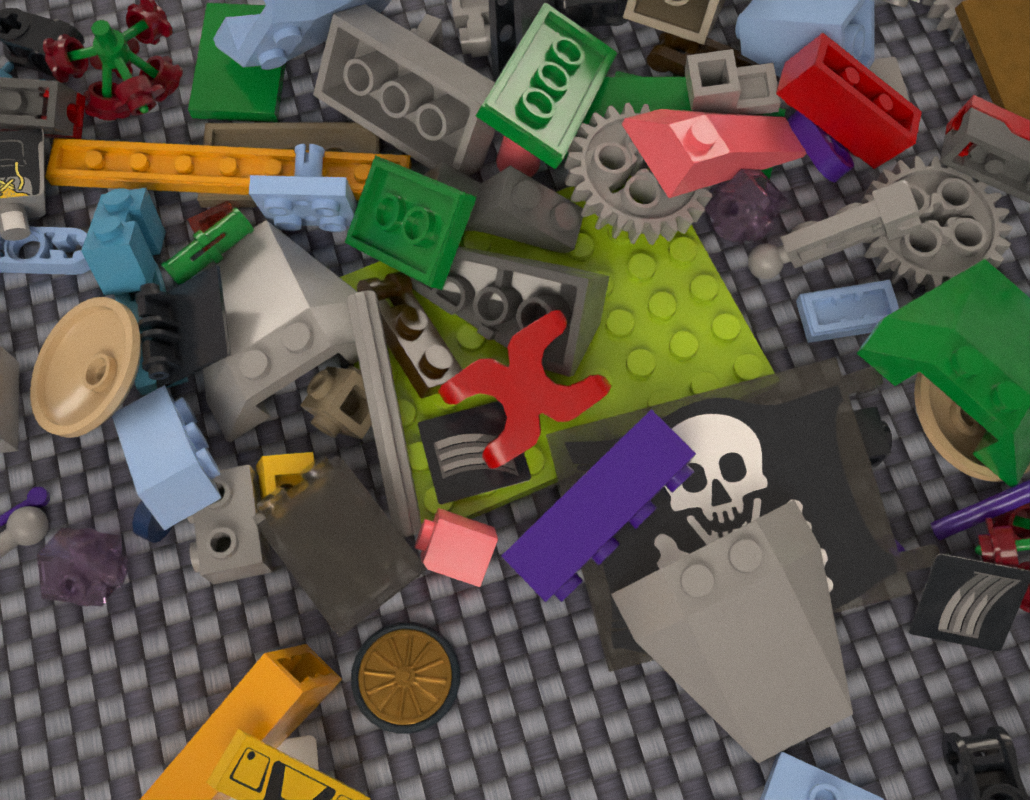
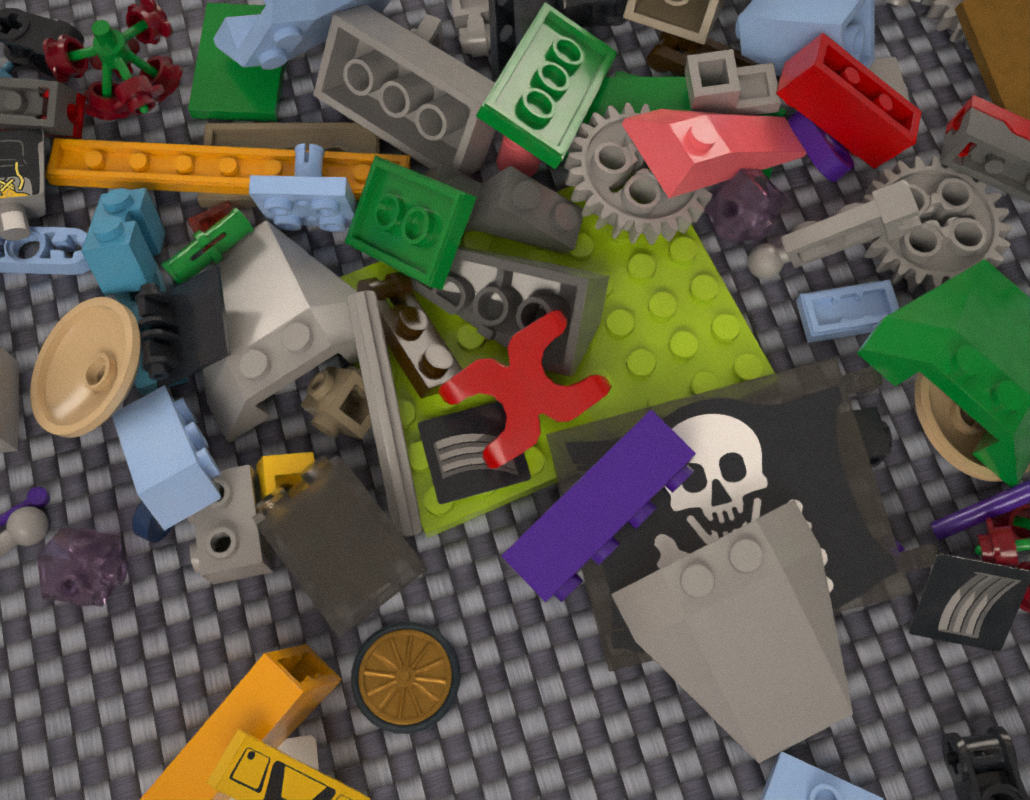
(456, 546): coral brick -> none

